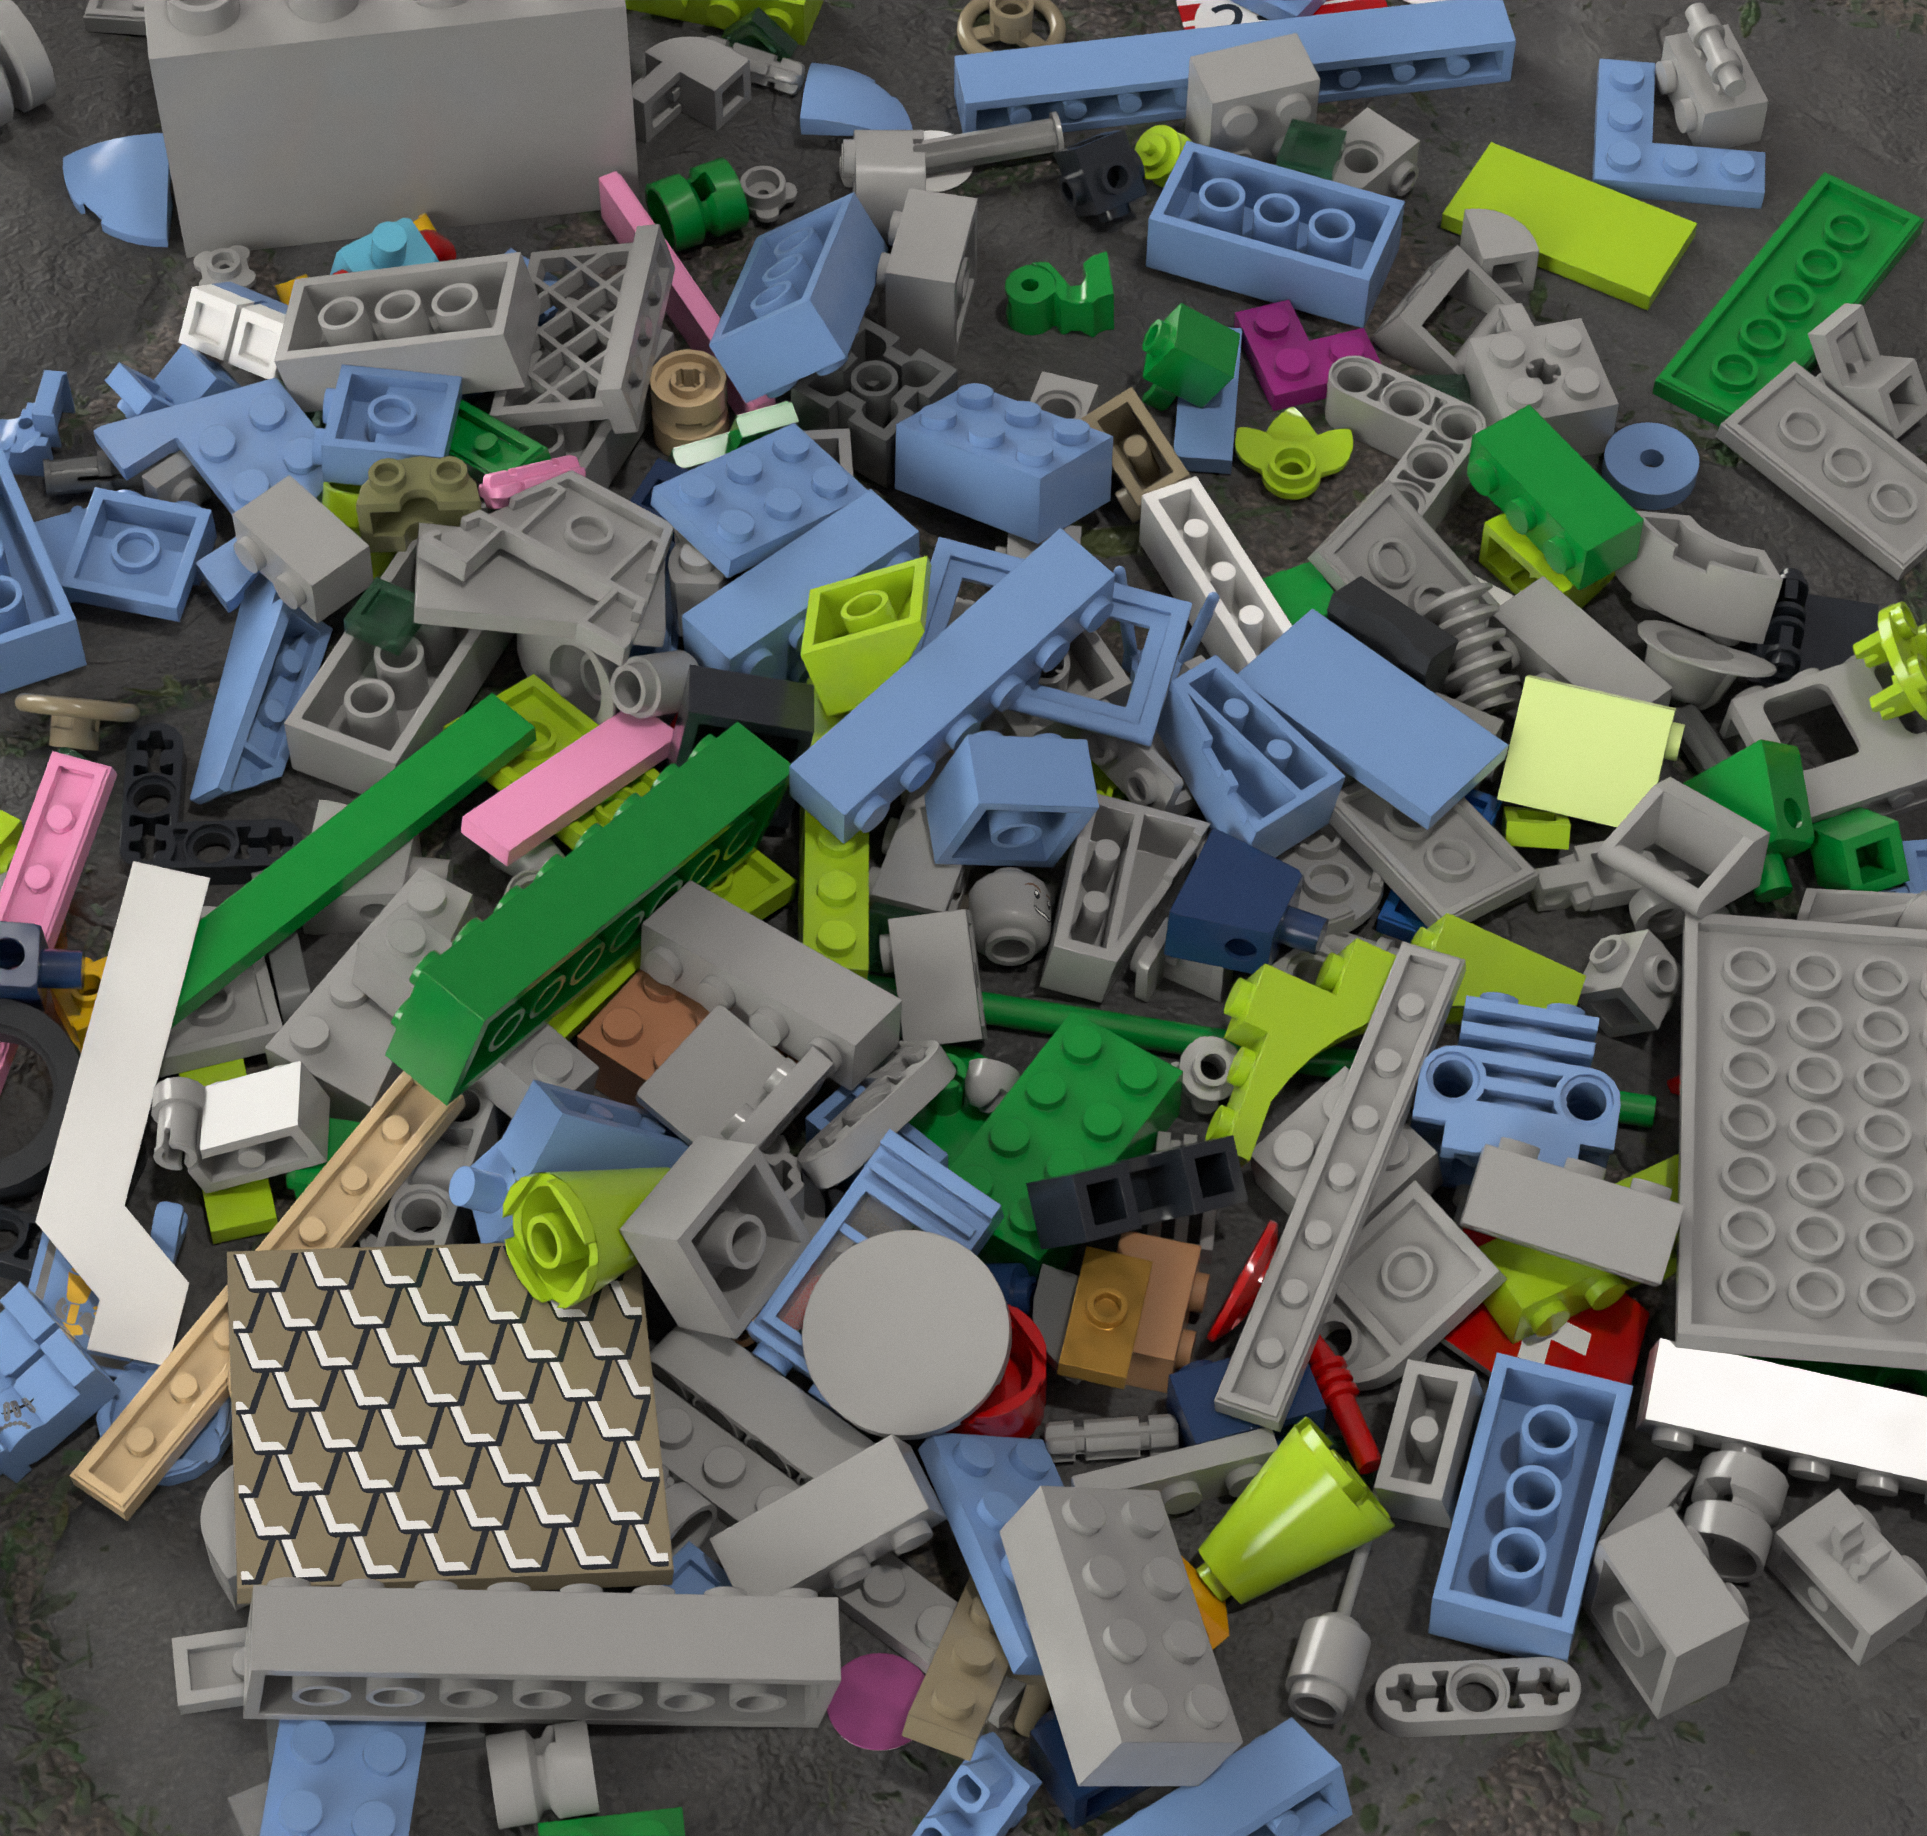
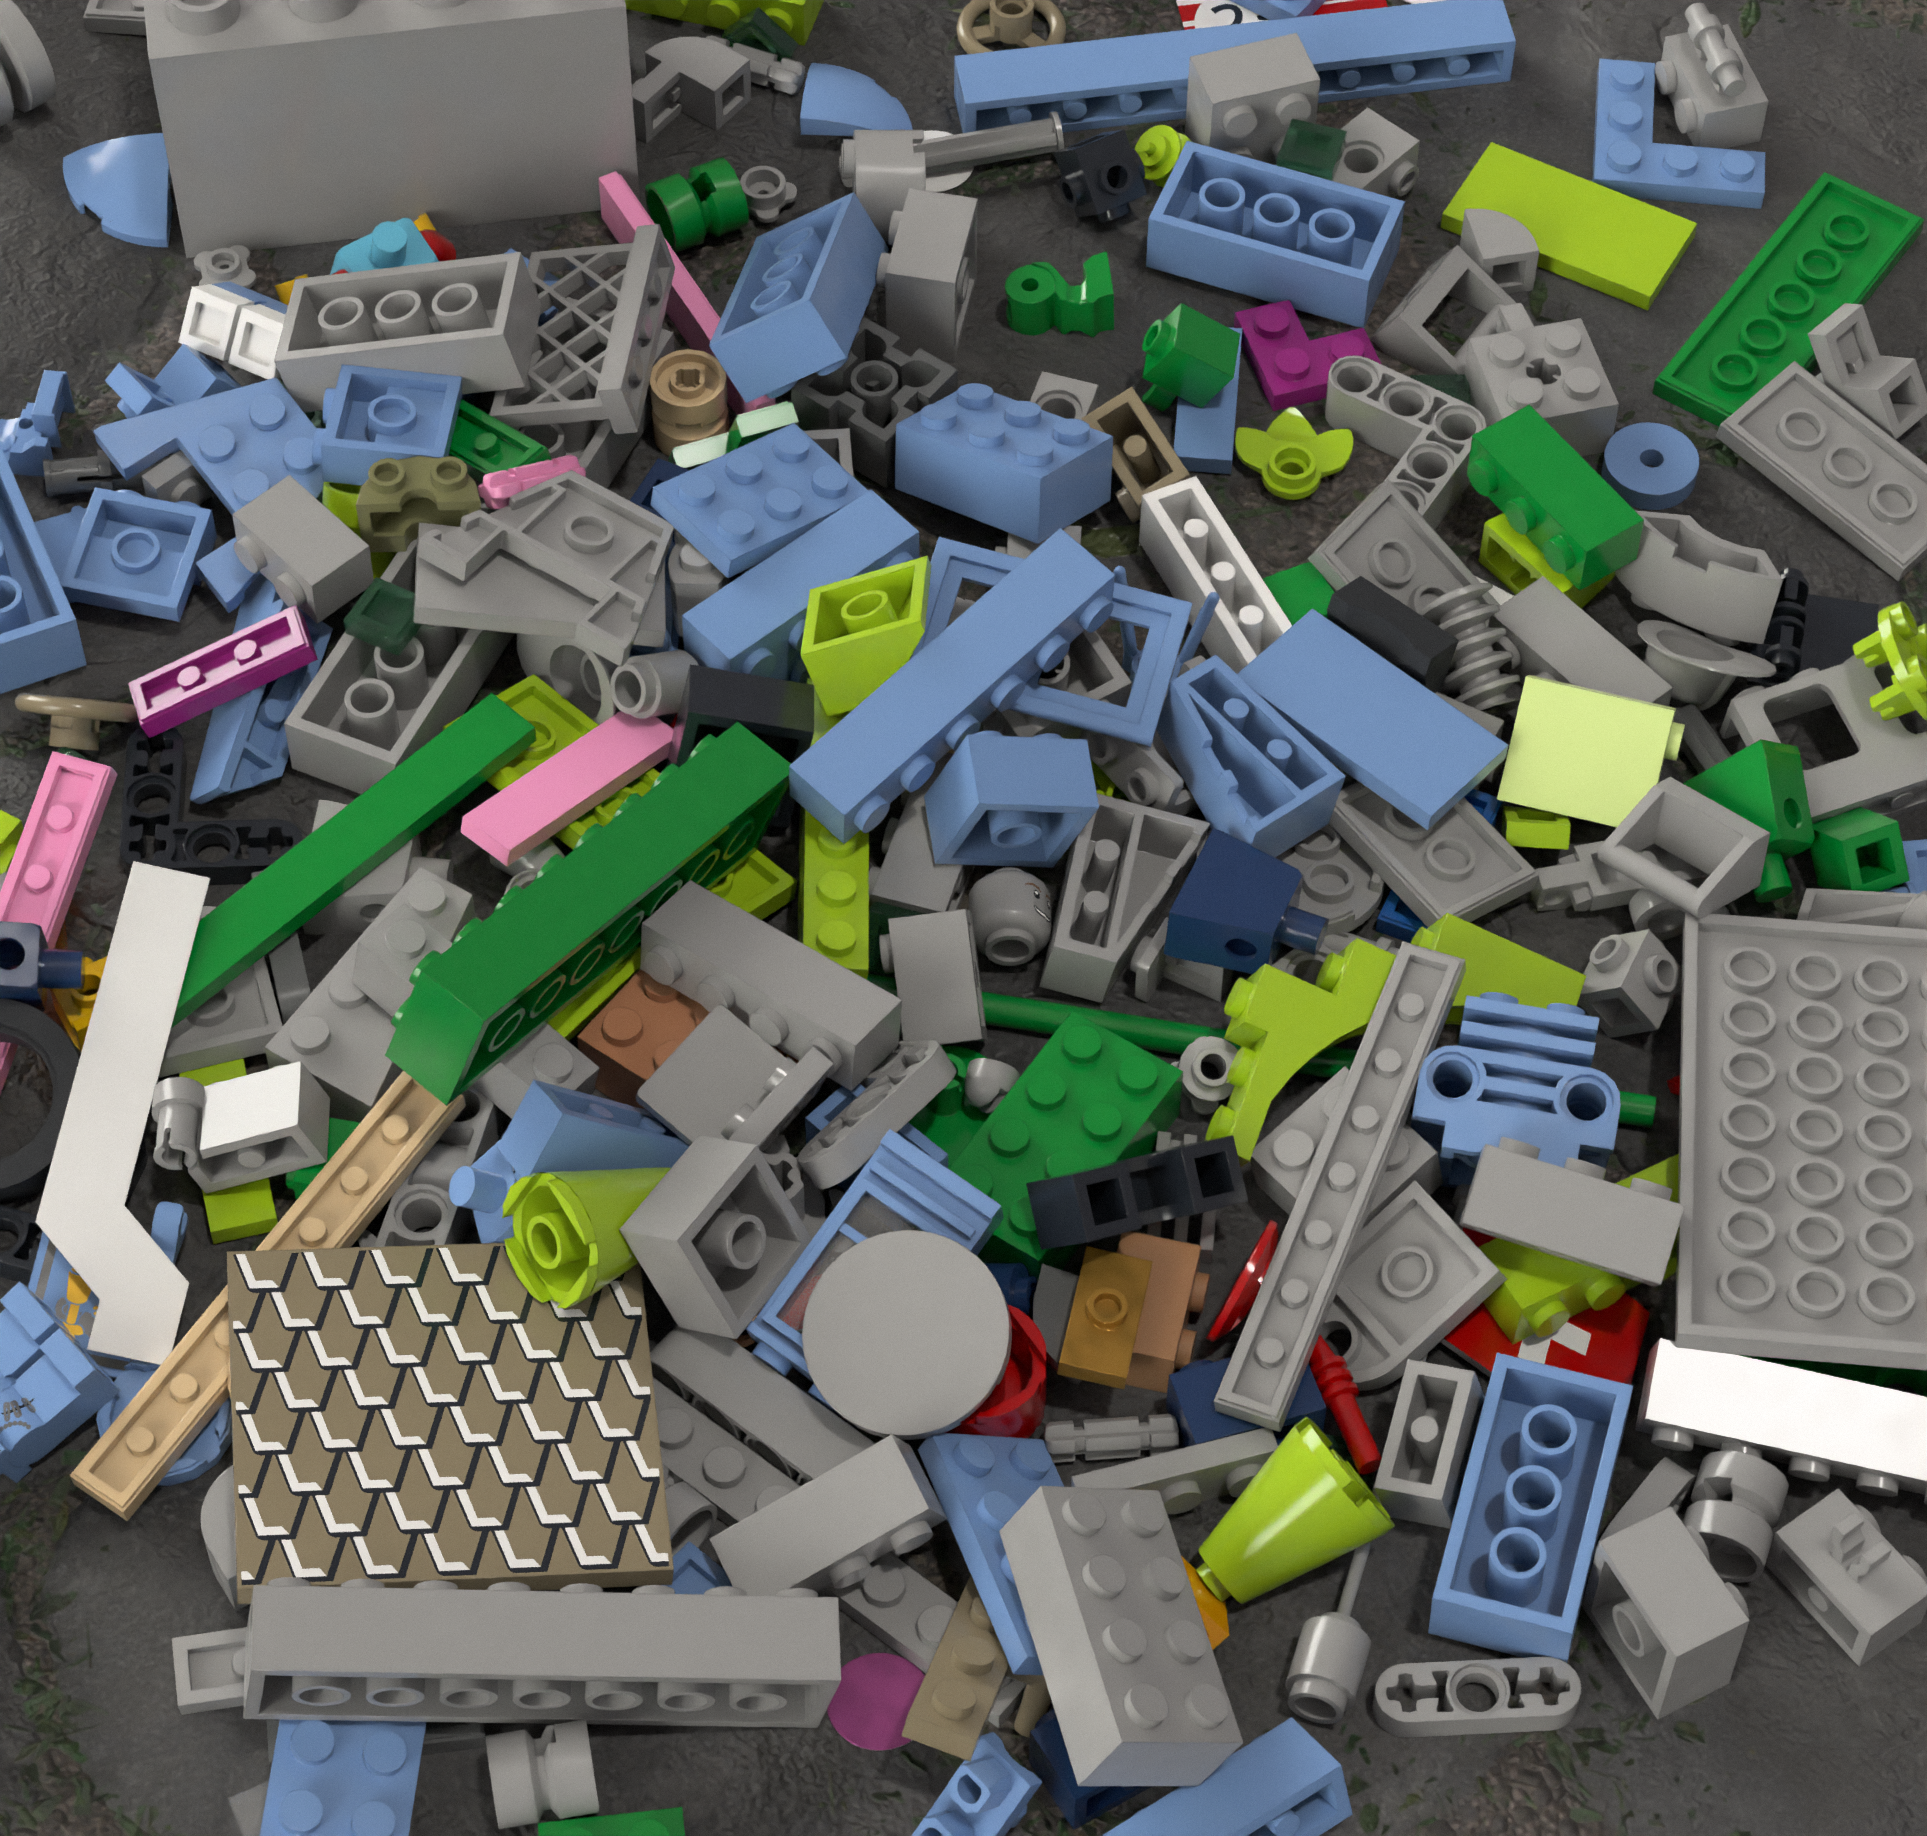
(222, 671): none -> magenta tile

